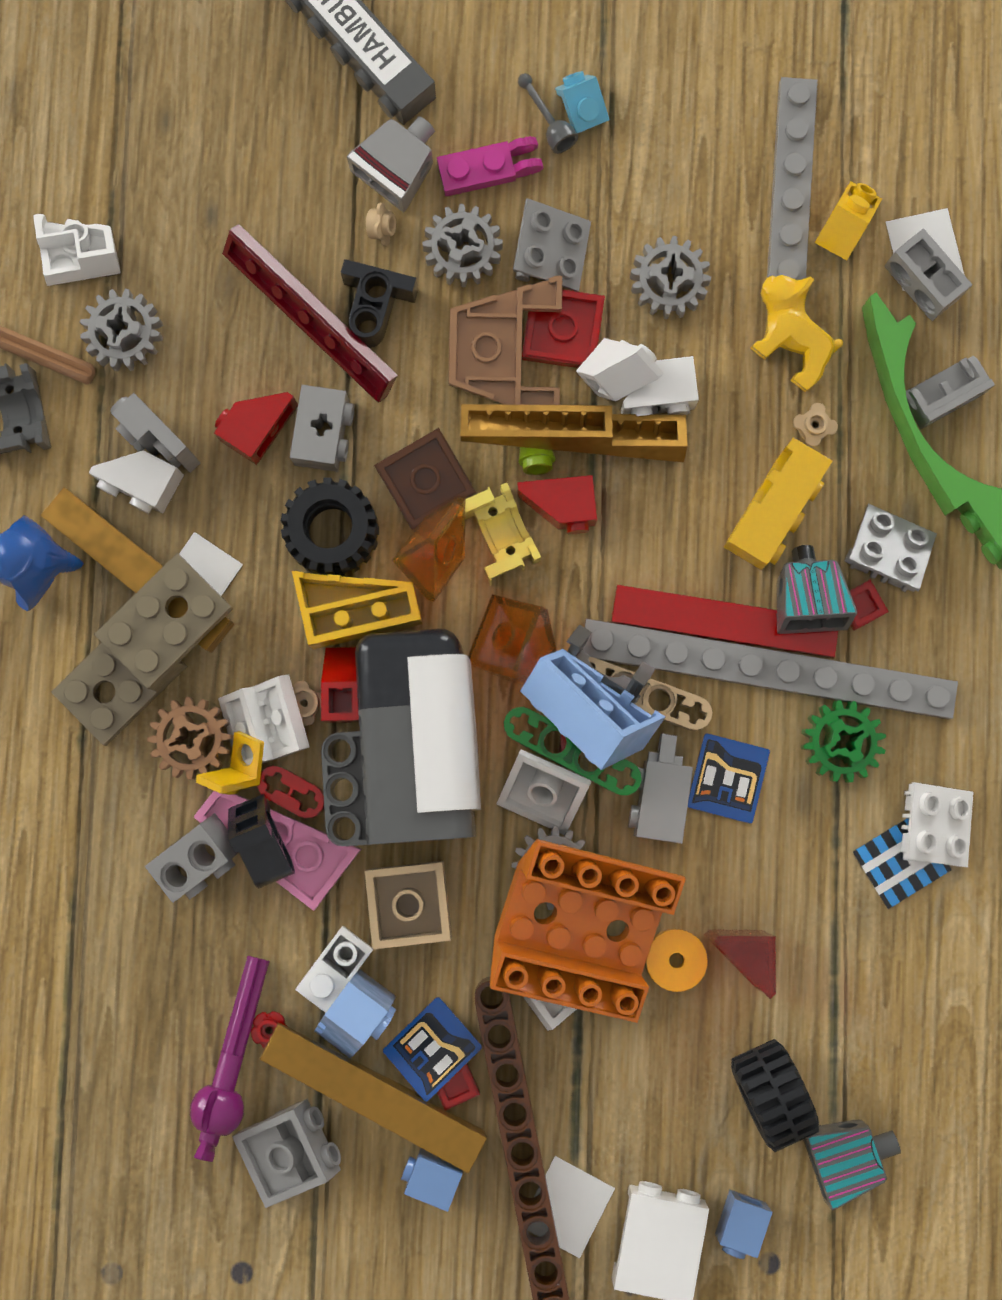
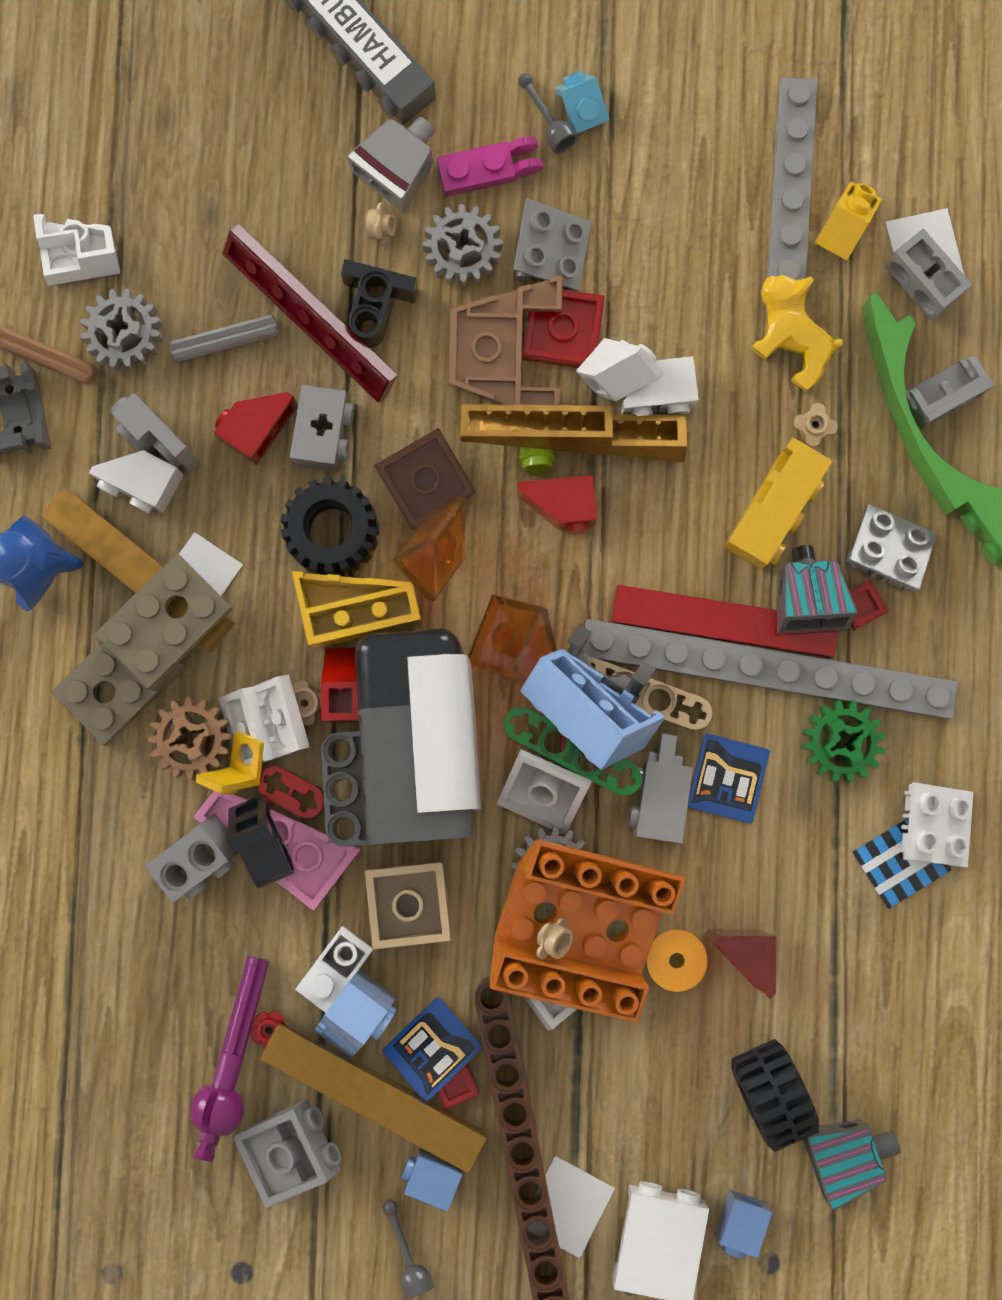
(224, 338): none -> light grey axle
(415, 1278): none -> dark grey hinge
(502, 531): light yellow piece -> none
(554, 939): none -> tan plate
(656, 278): light grey gear -> none

